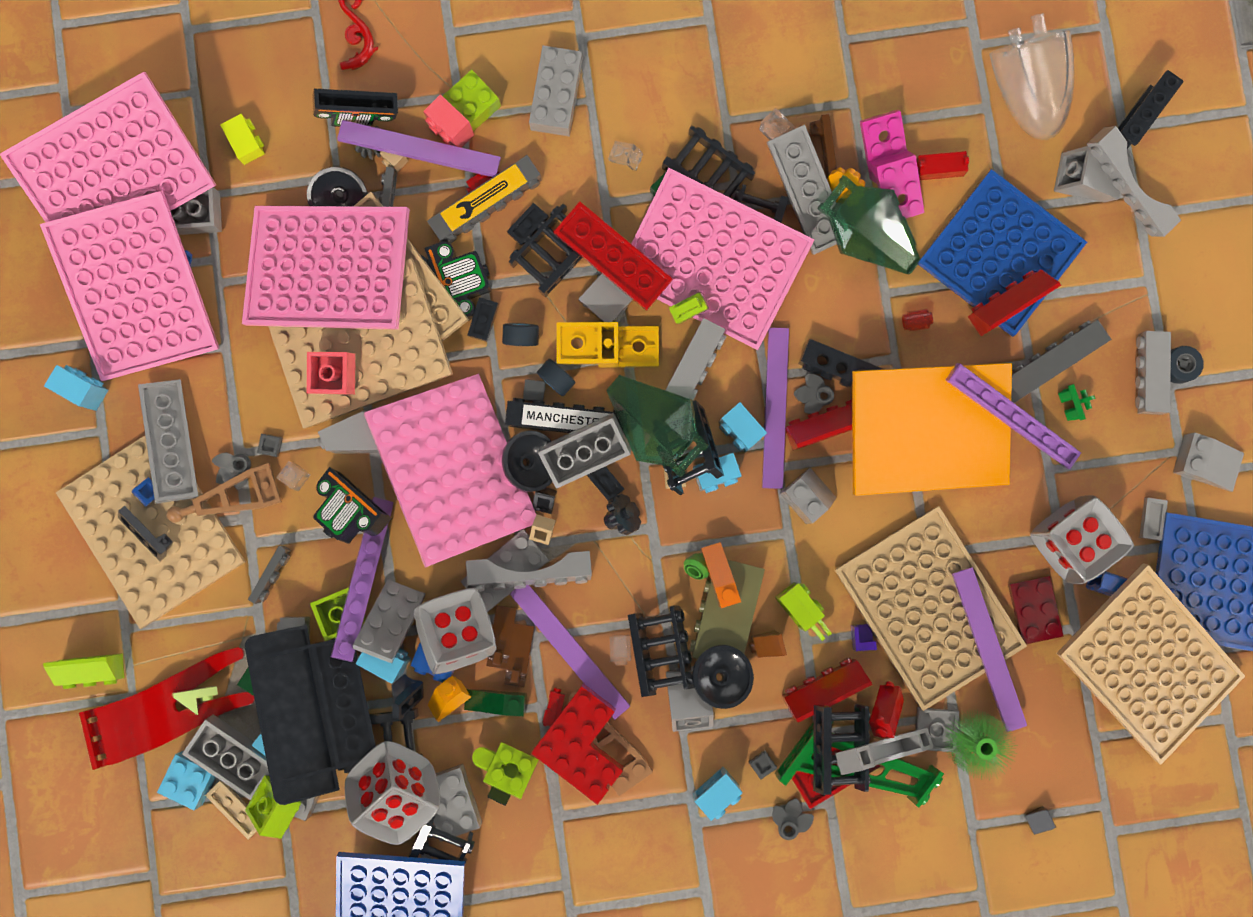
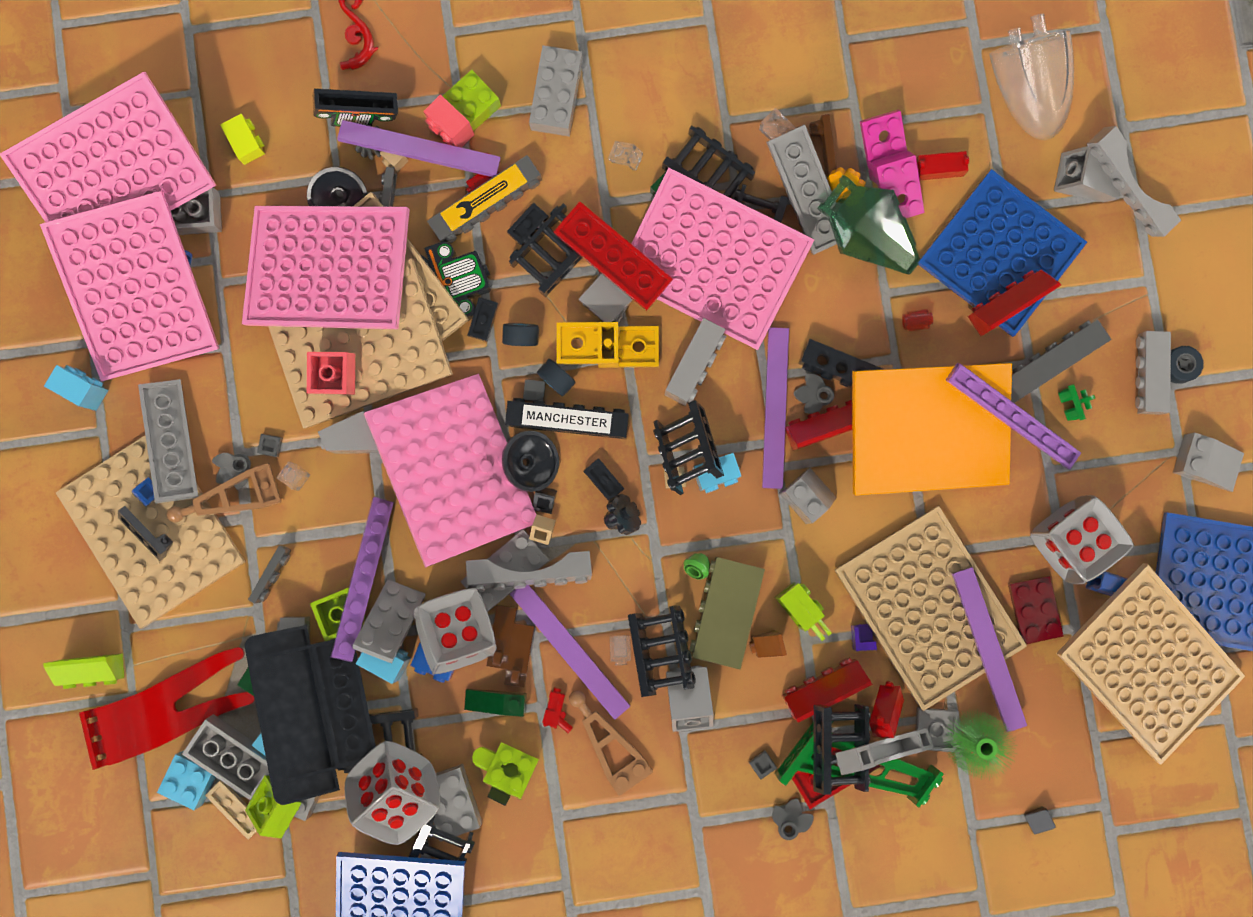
(188, 698): yellowish green slope -> none
(347, 509): brick -> none
(406, 695): black slope -> none
(447, 697): light orange slope -> none
(570, 747): red piece -> none
(584, 450): light grey brick -> none
(656, 423): clear green windscreen -> none
(688, 308): lime piece -> none
(717, 794): medium azure brick -> none
(720, 575): orange slope -> none
(735, 673): black dish -> none
(741, 427): medium azure brick -> none
(1149, 108): black fence -> none
(1153, 518): light grey tile -> none

